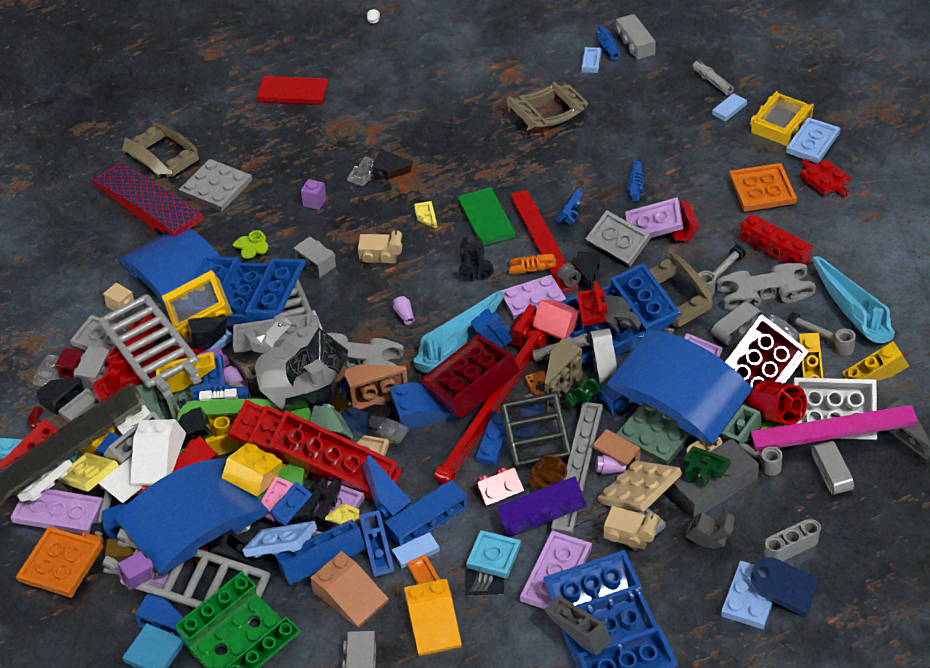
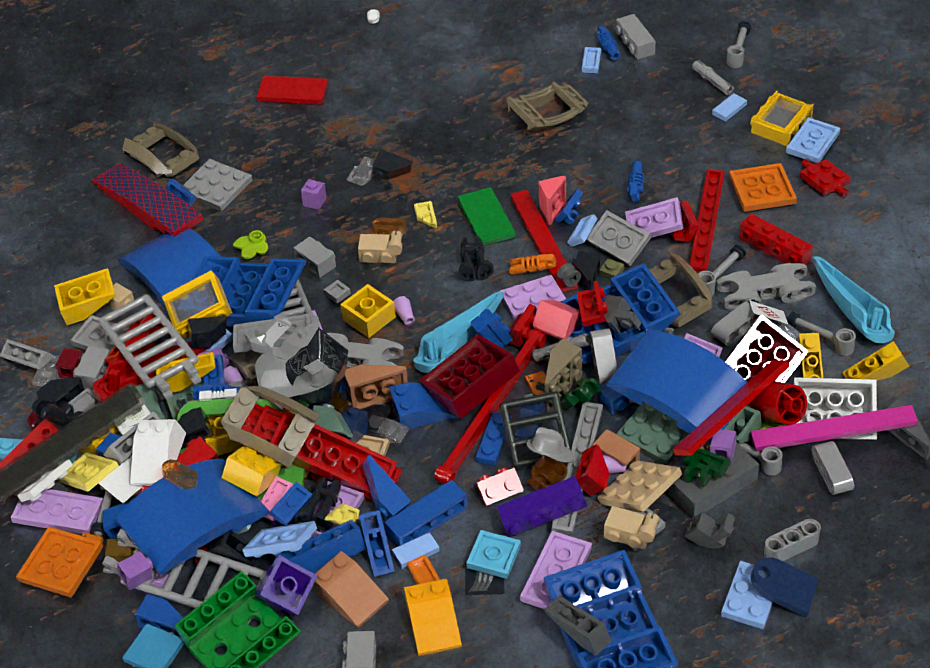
(25, 354): none -> light grey slope
(58, 415): none -> black piece
(84, 295): none -> yellow slope
(179, 474): none -> clear orange beam
(181, 192): none -> blue plate
(286, 586): none -> dark purple slope
(294, 436): none -> dark tan wedge
(337, 291): none -> light grey plate
(368, 310): none -> yellow brick
(389, 225): none -> clear orange beam
(551, 444): none -> light grey piece
(552, 197): none -> coral slope
(582, 230): none -> light blue tile
(592, 471): none -> red slope
(611, 268): none -> olive plate
(707, 220): none -> red tile
(724, 443): none -> medium lavender brick
(731, 408): none -> red tile
(736, 52): none -> light grey piece
(768, 312): none -> white sticker

